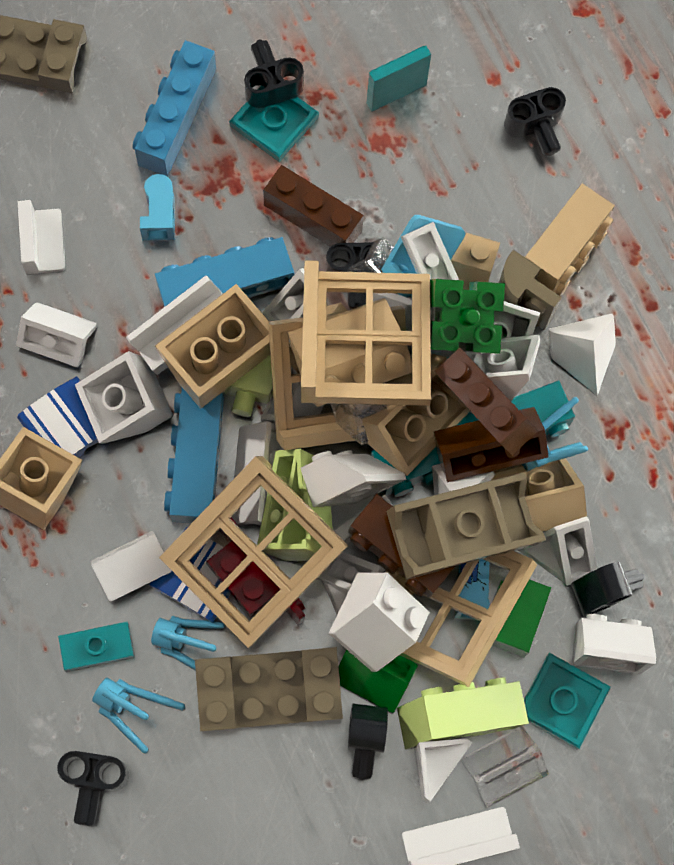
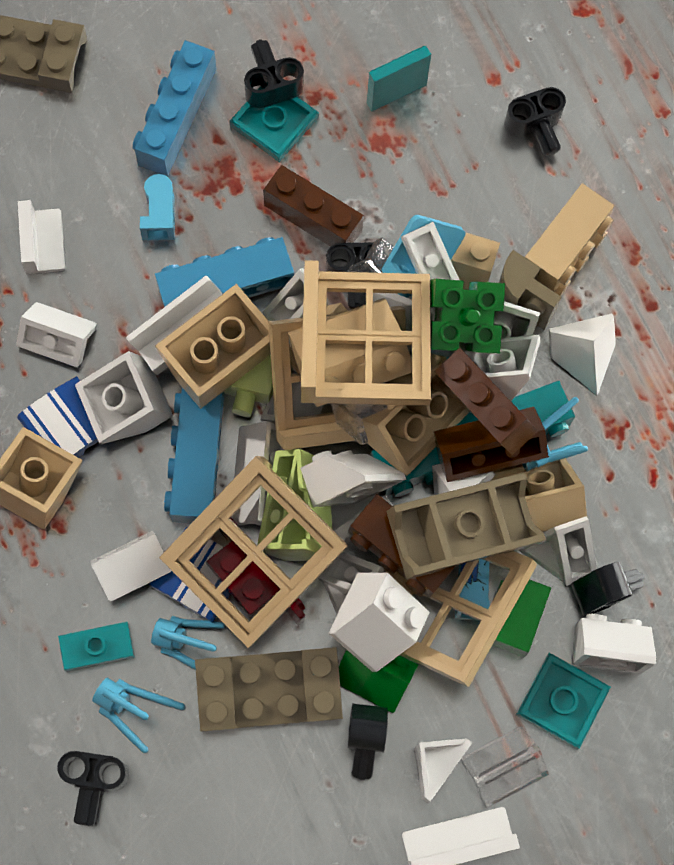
(462, 712): yellowish green wedge -> none

